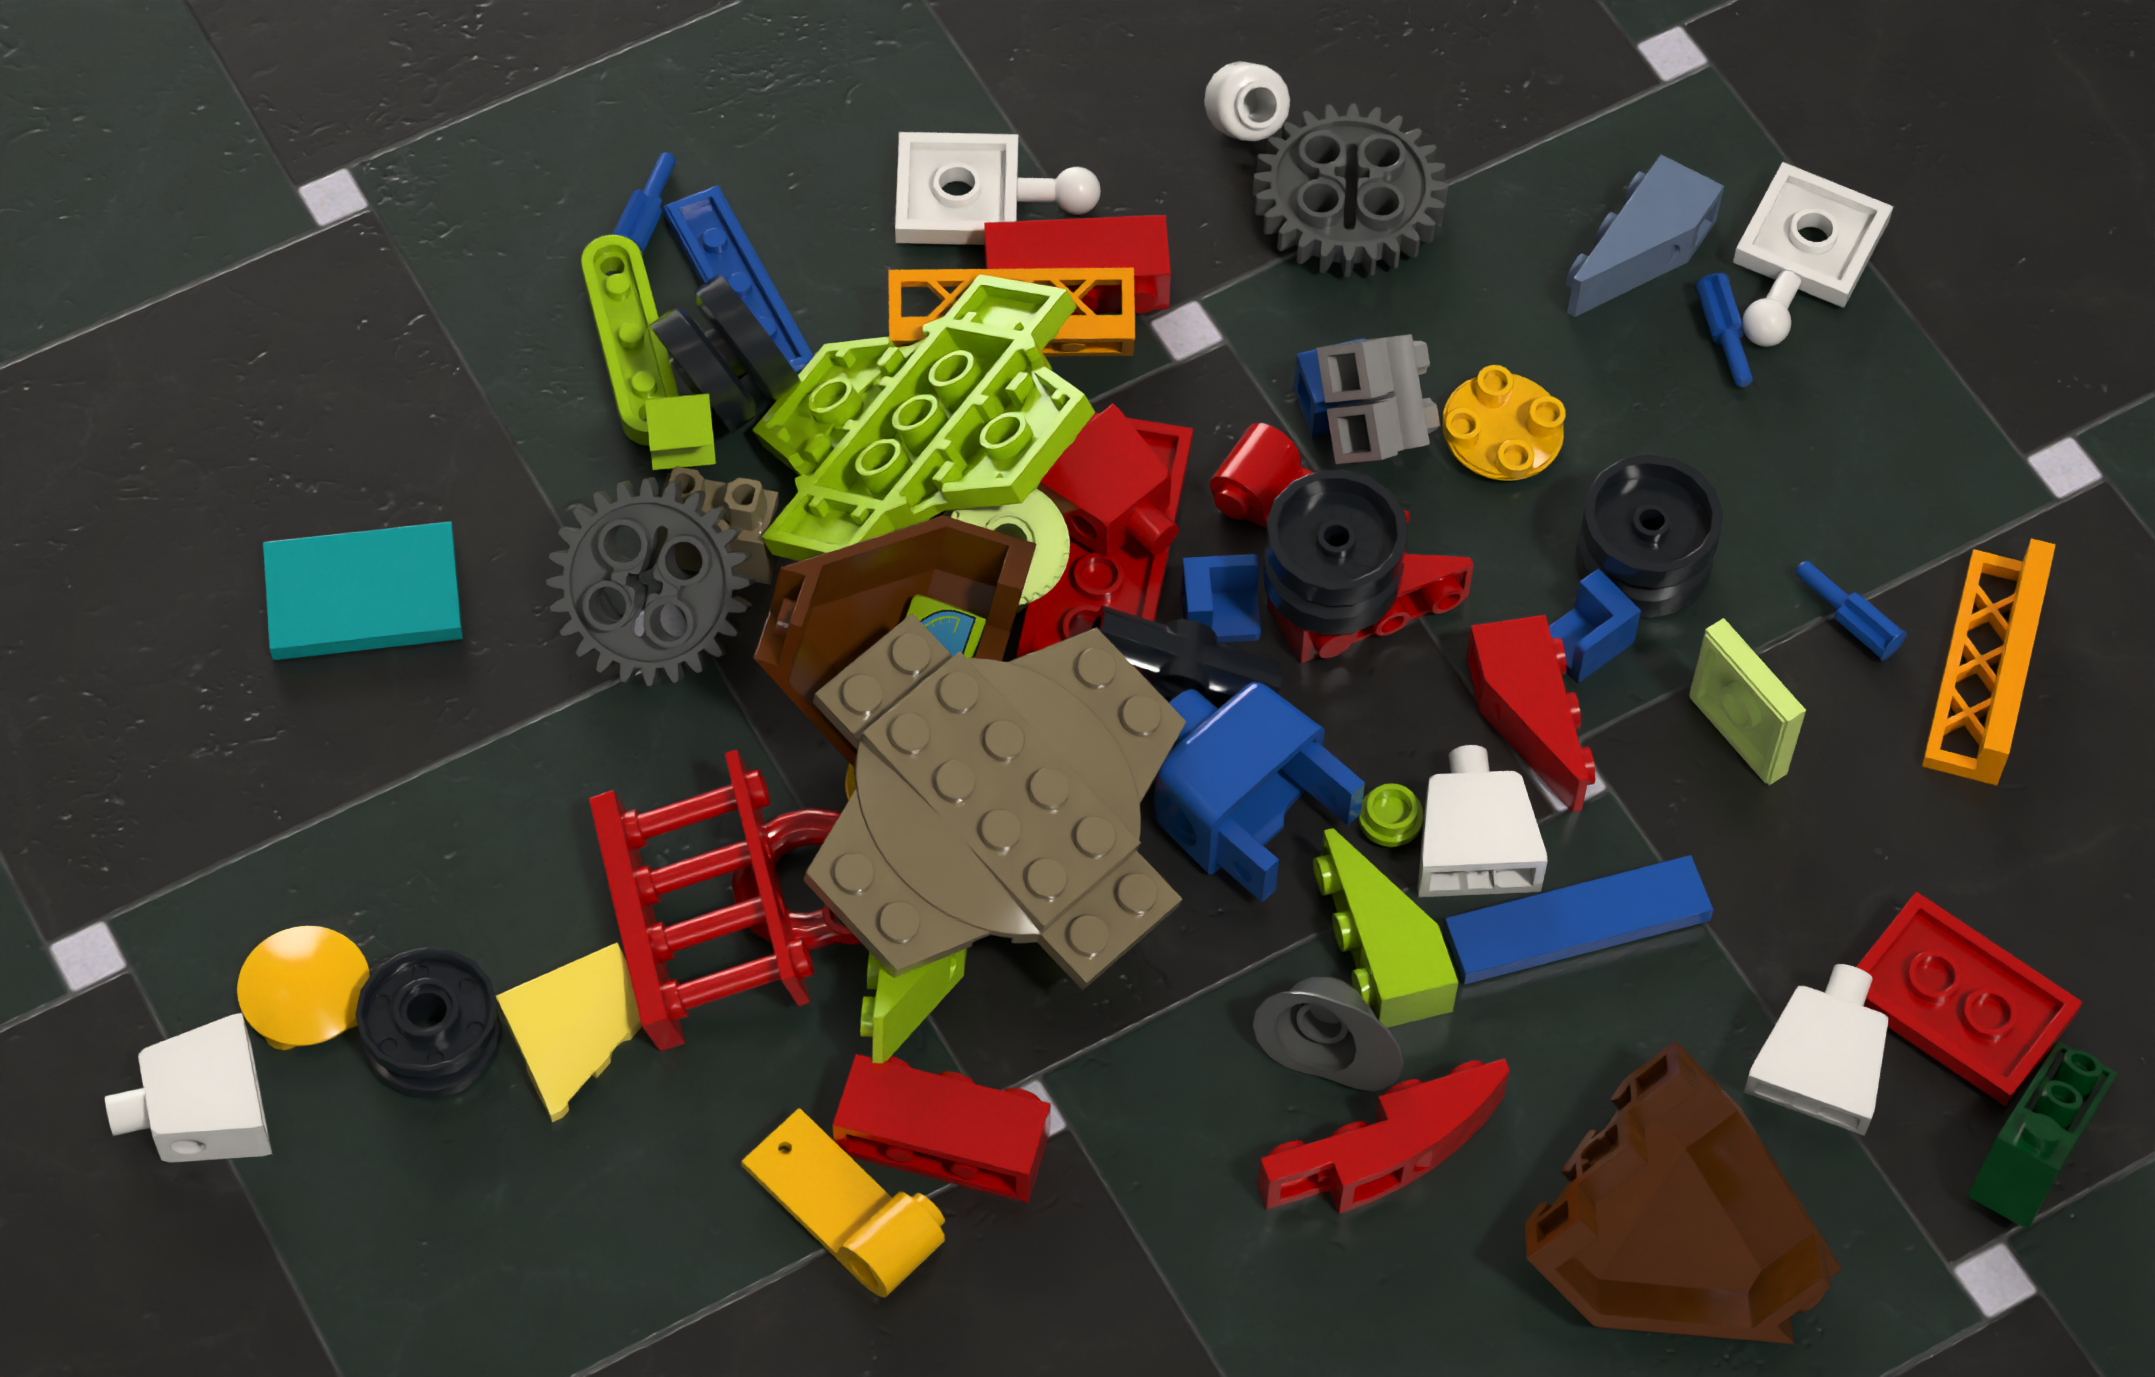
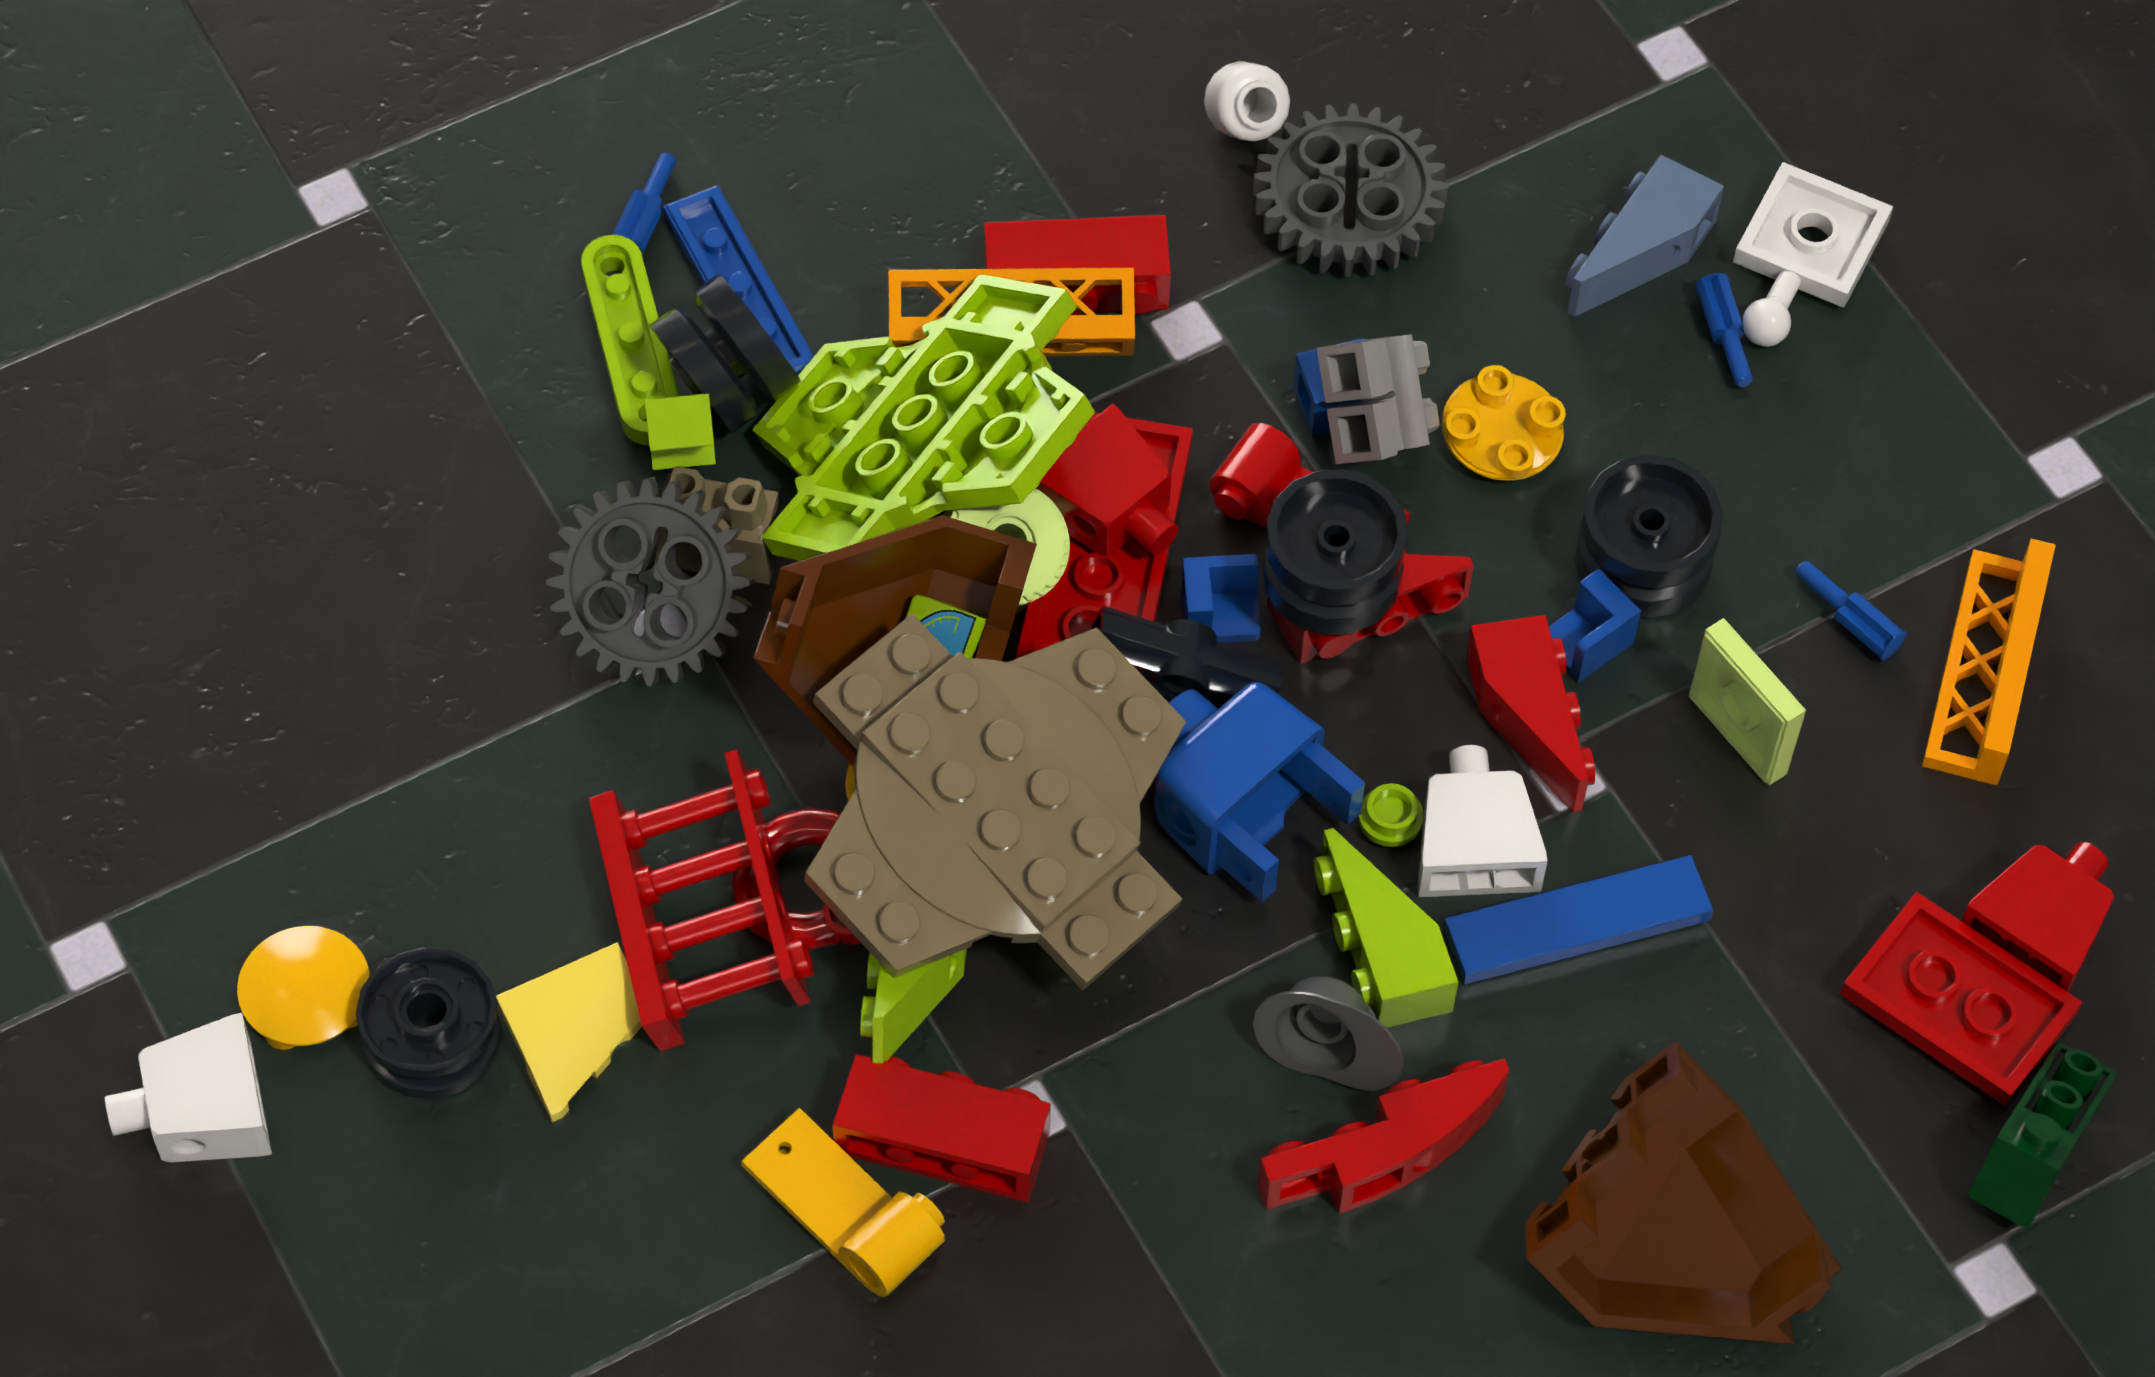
(362, 590): teal tile -> none
(991, 168): white plate -> none
(1825, 1053): white torso -> none
(2046, 909): none -> red torso

